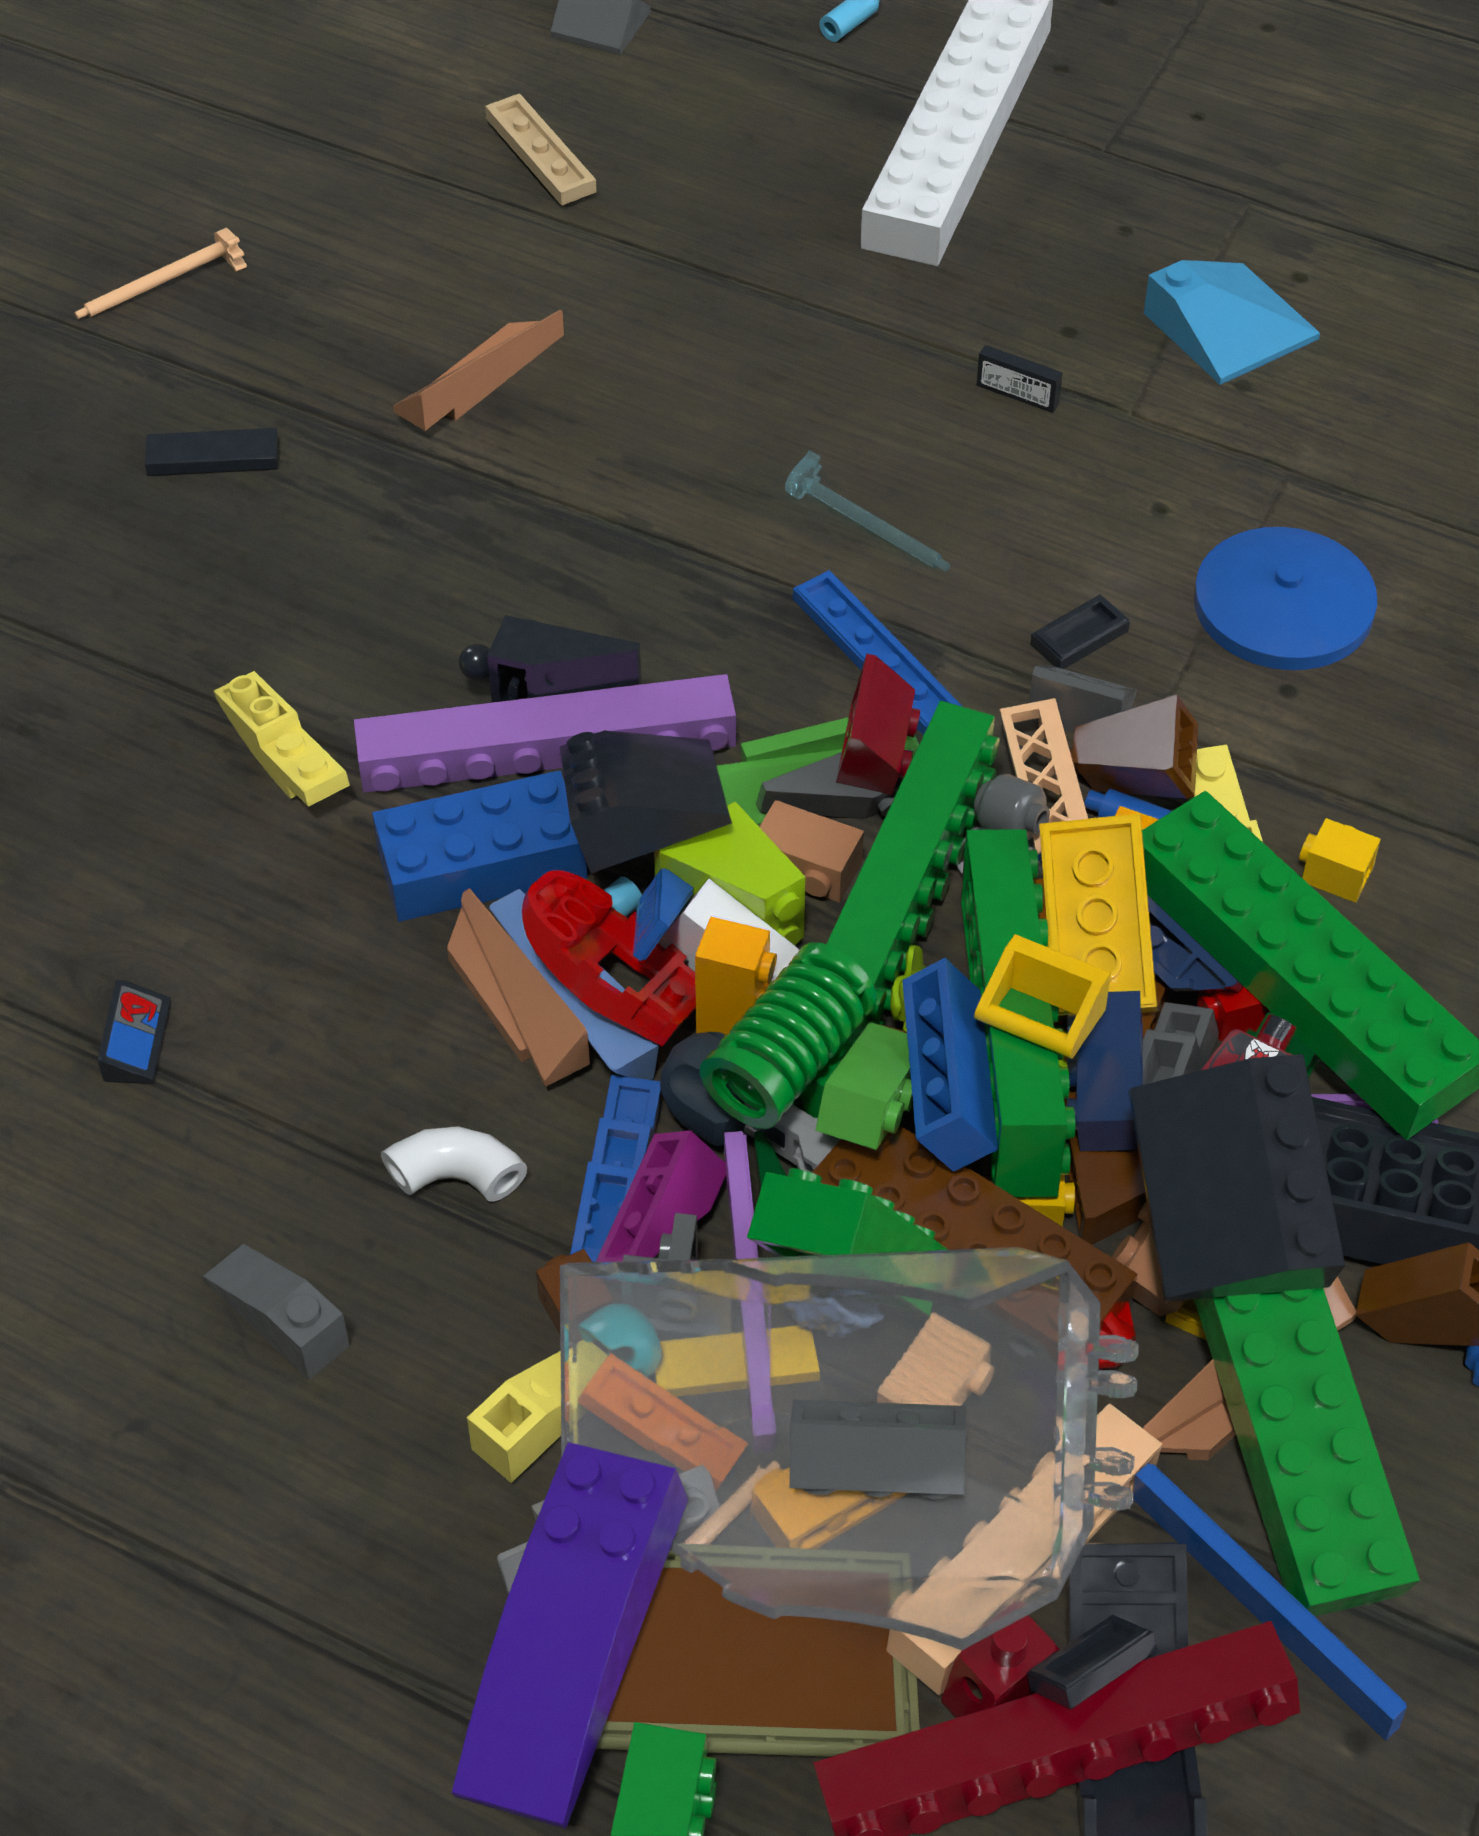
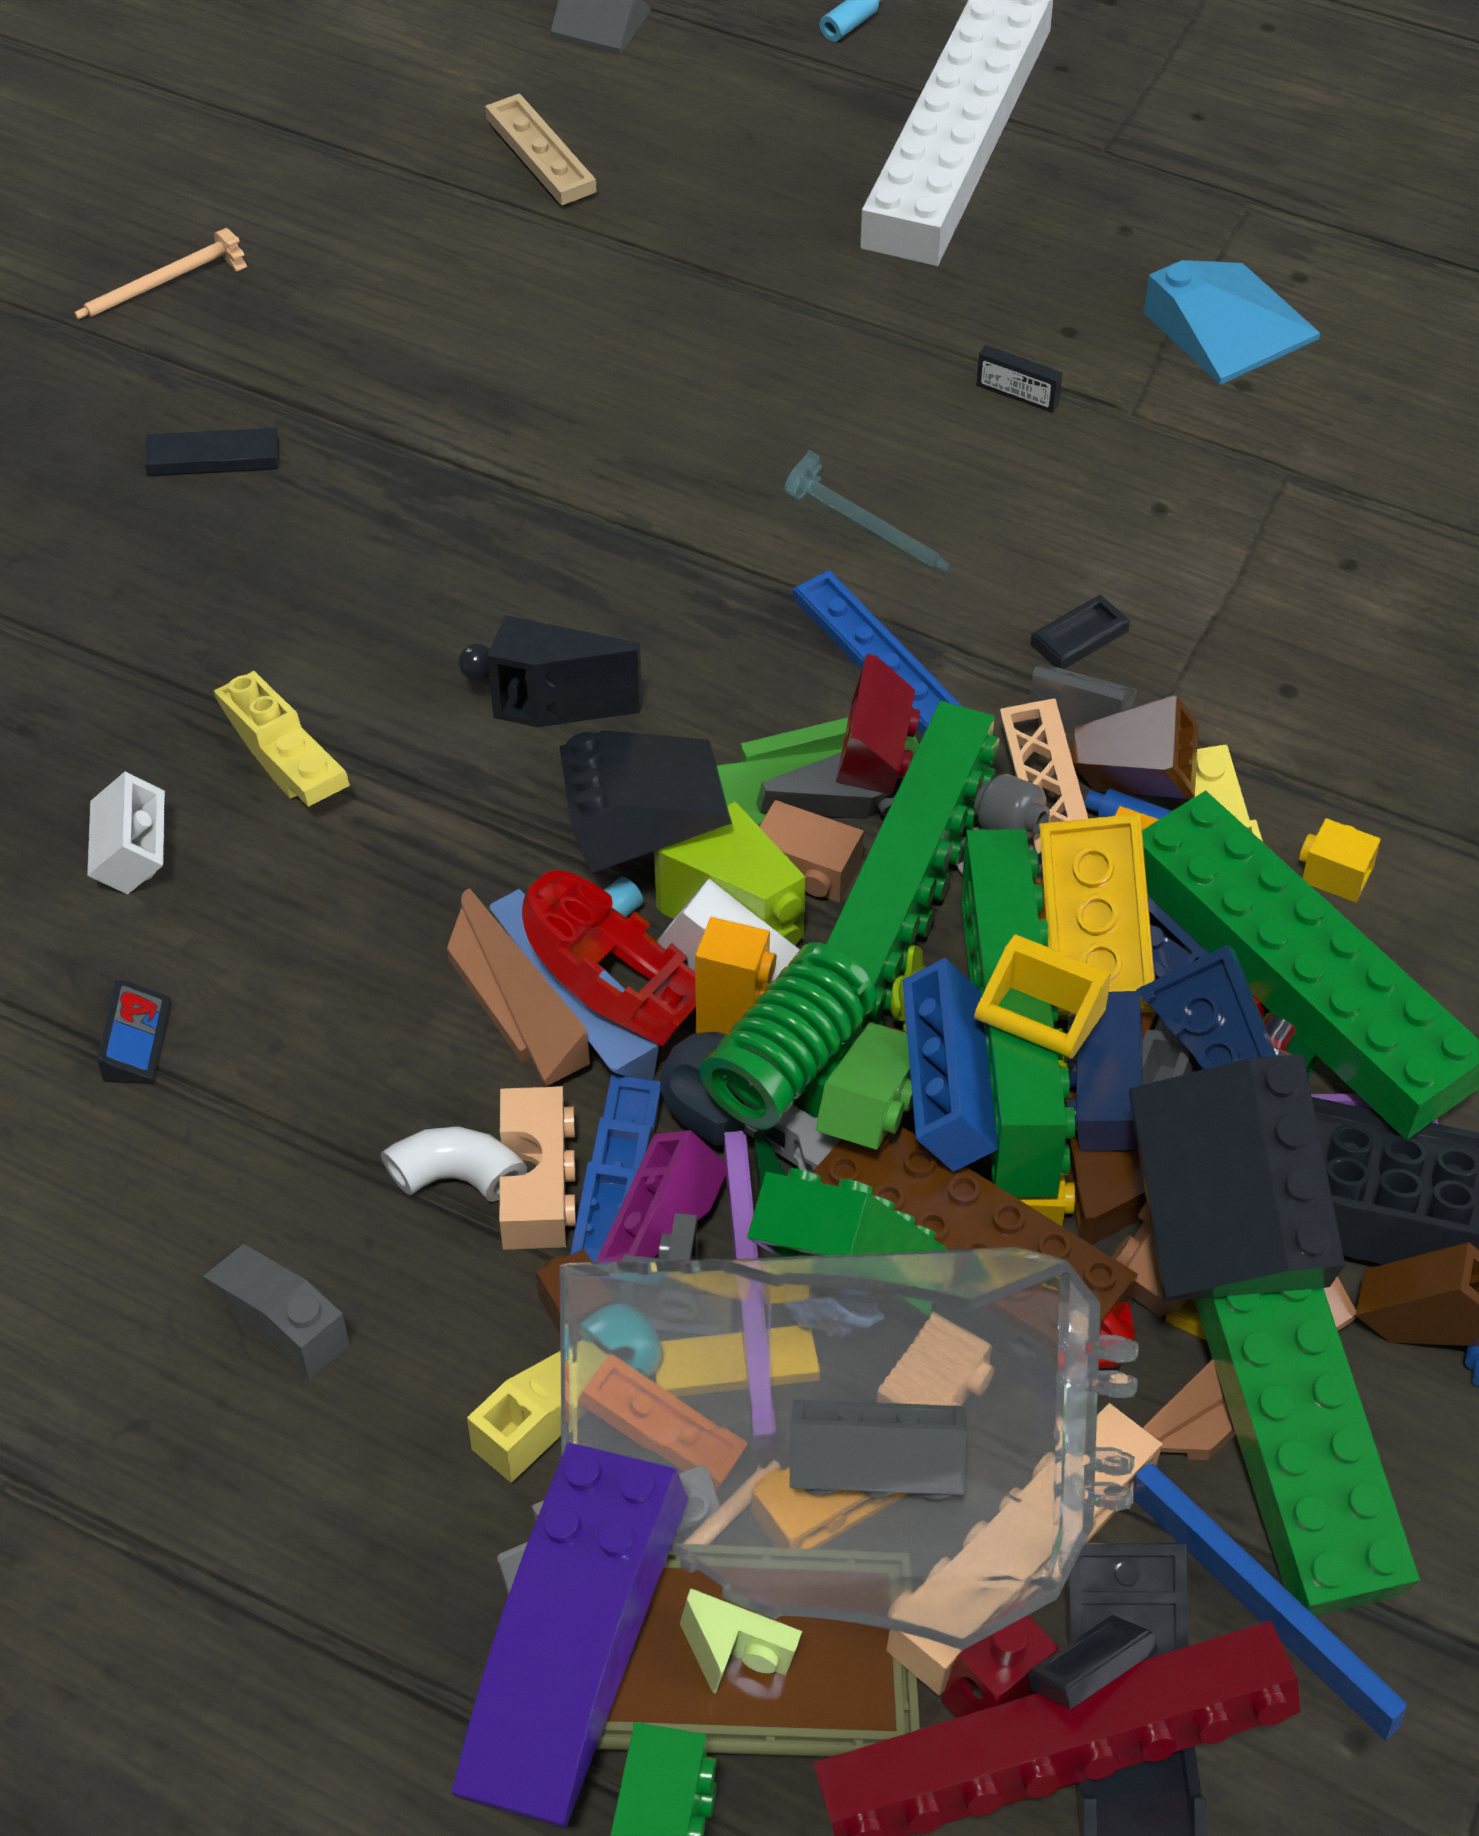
(126, 833): none -> white brick
(476, 840): blue brick -> none
(481, 371): nougat wedge -> none
(527, 732): medium lavender brick -> none
(536, 1203): none -> light nougat arch
(658, 909): blue slope -> none
(722, 1629): none -> yellowish green slope
(1211, 1010): none -> dark blue wing
(1285, 598): blue dish -> none

